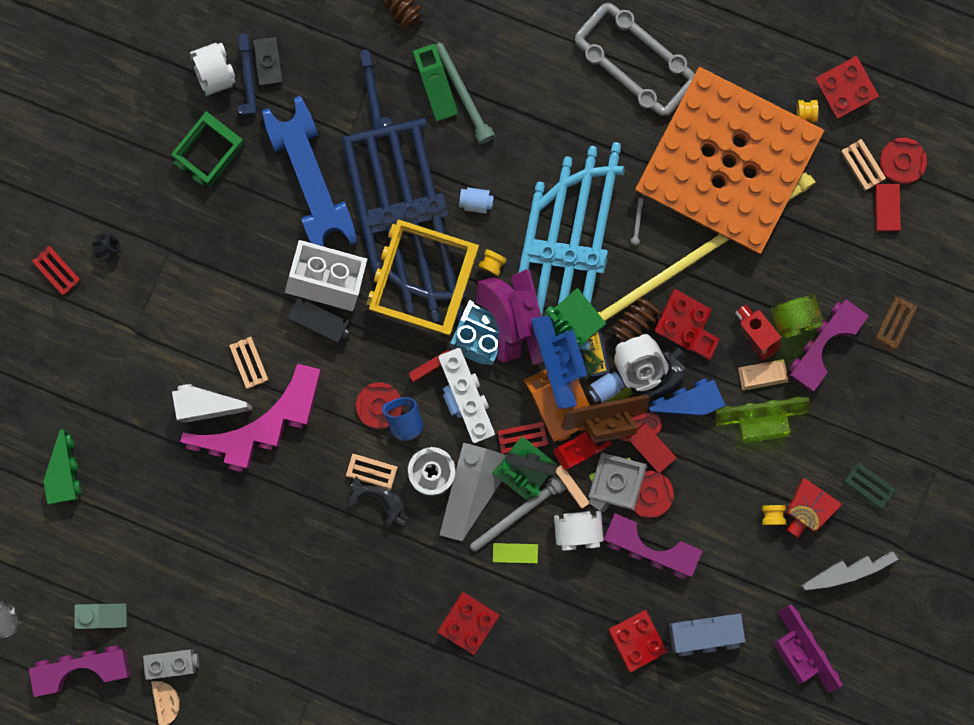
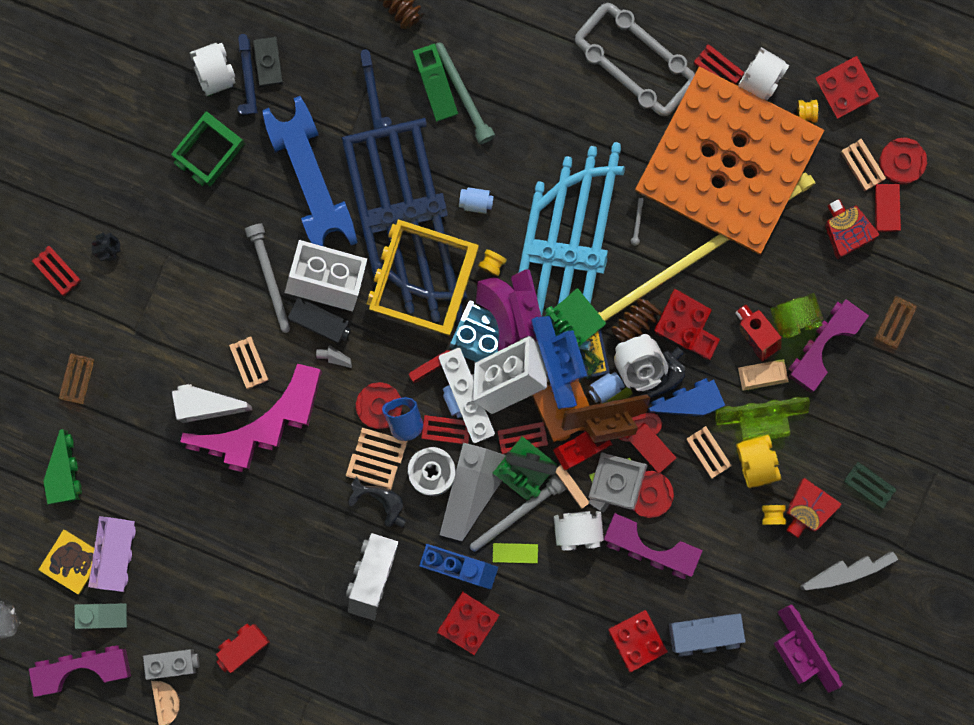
(67, 377): none -> clear orange tile
(69, 562): none -> tile
(112, 554): none -> lavender brick
(242, 648): none -> red brick
(256, 235): none -> light grey piece
(334, 356): none -> light grey bar
(362, 439): none -> light nougat tile
(371, 576): none -> wedge
(446, 430): none -> red tile
(458, 566): none -> blue slope
(509, 375): none -> white brick
(716, 447): none -> light nougat tile
(723, 60): none -> red tile
(758, 461): none -> yellow brick
(763, 74): none -> white brick
(848, 229): none -> torso

